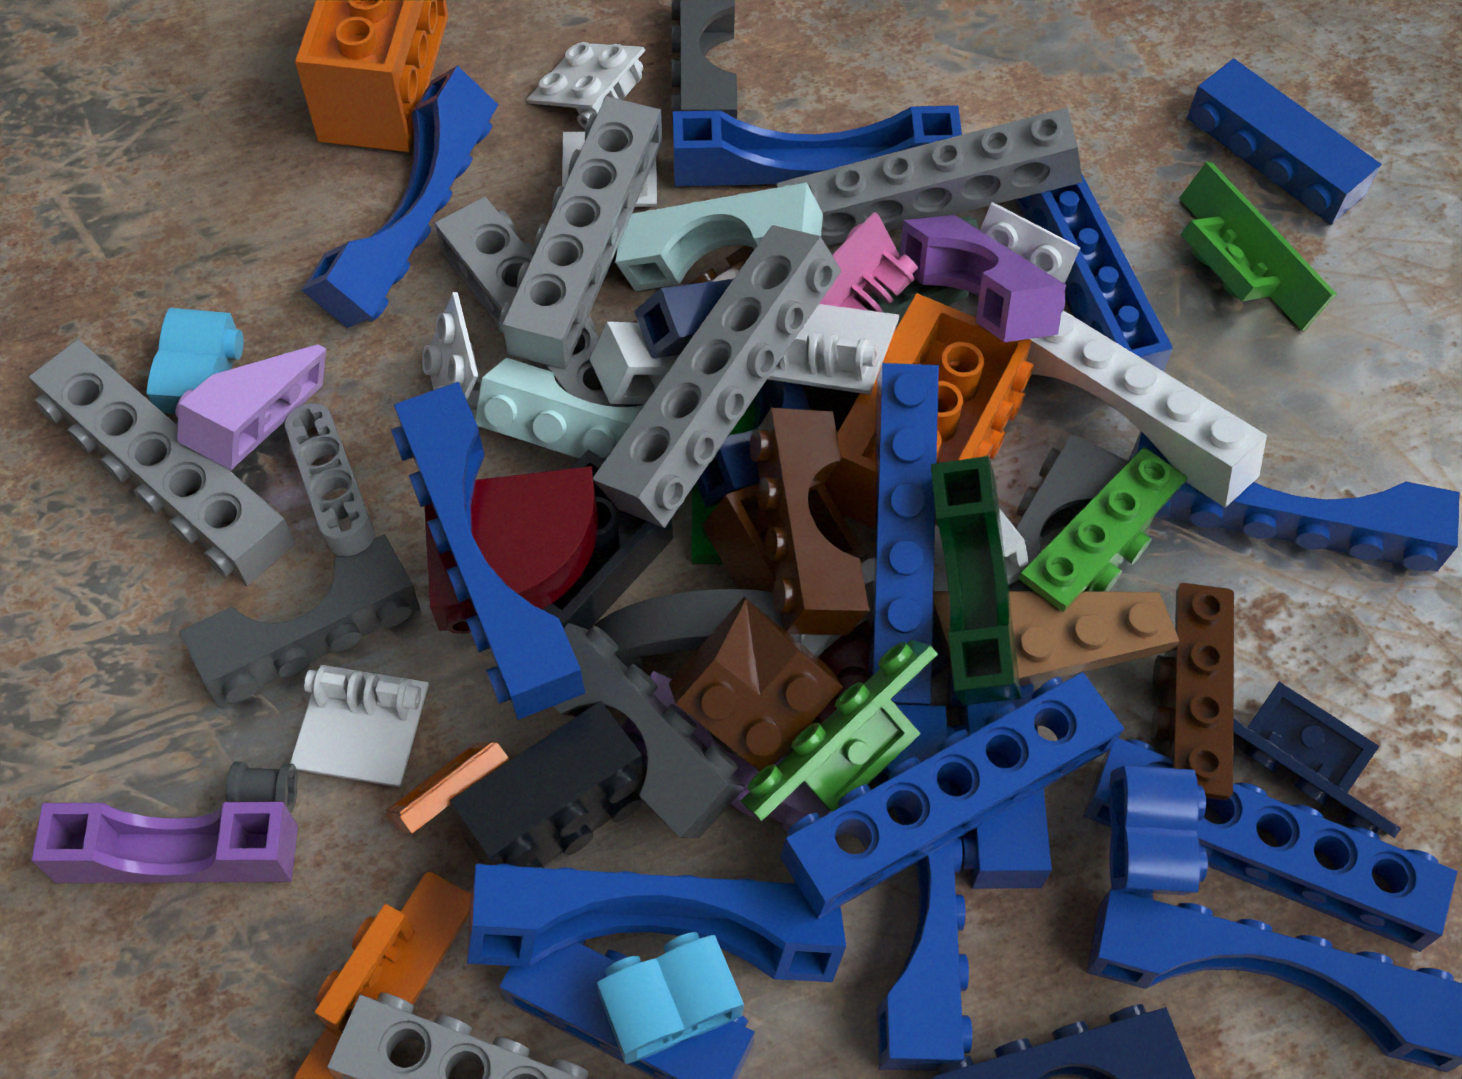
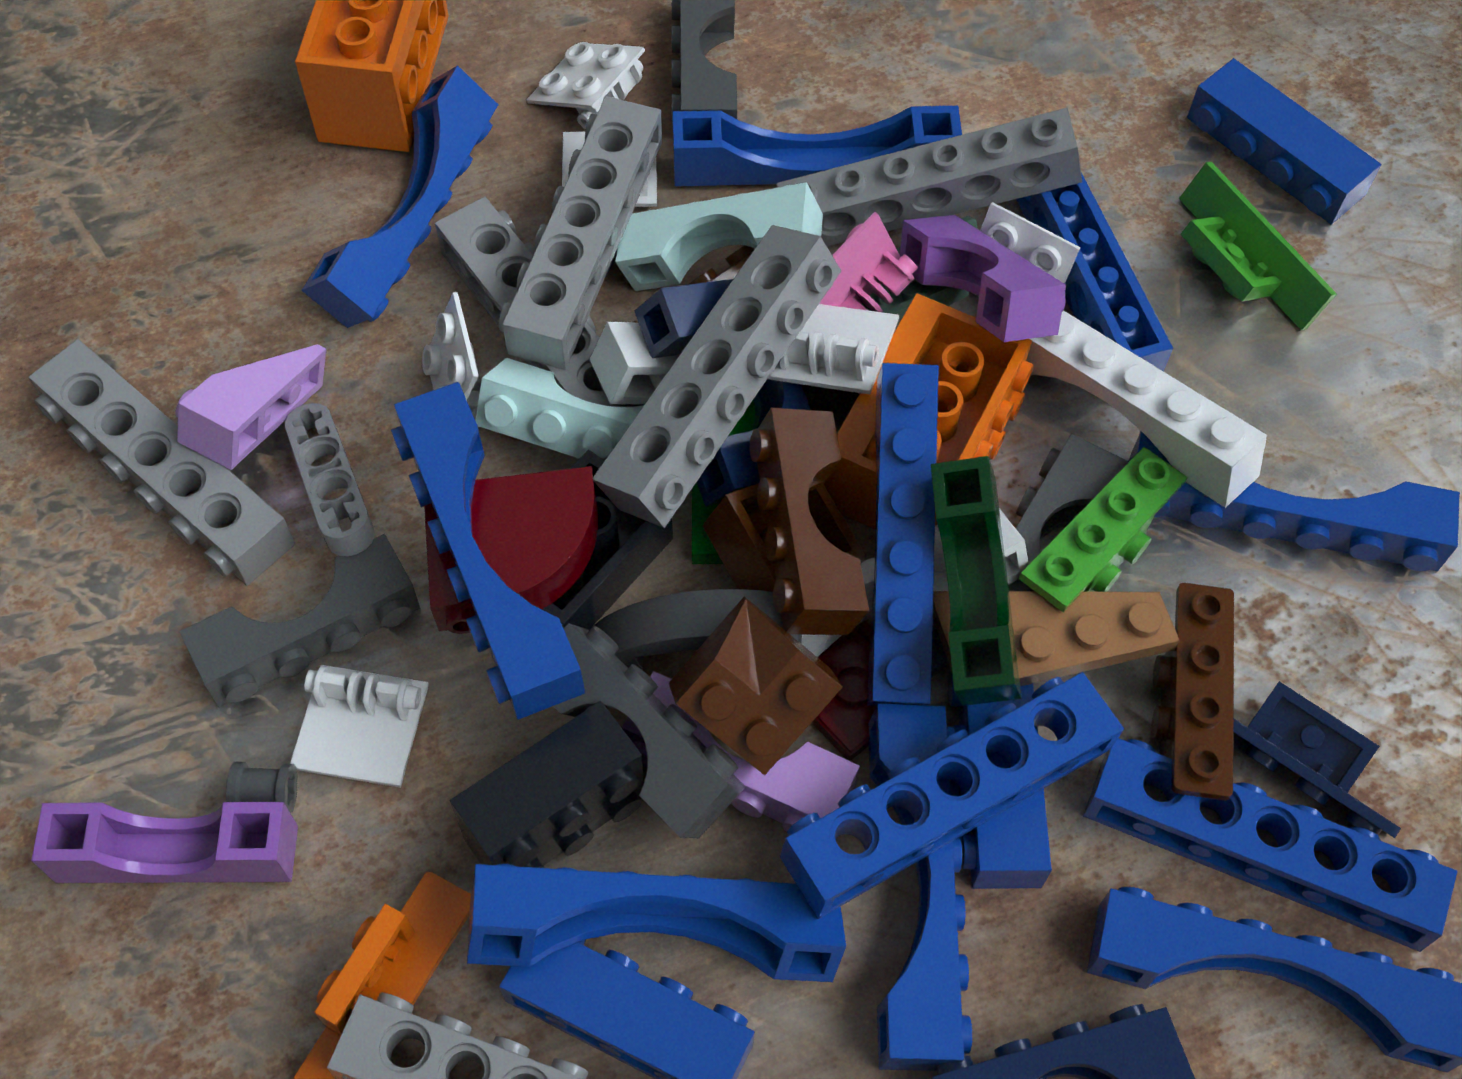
(189, 352): medium azure brick -> none
(449, 781): orange tile -> none
(669, 996): medium azure brick -> none
(851, 742): bright green bracket -> none
(1155, 830): blue brick -> none

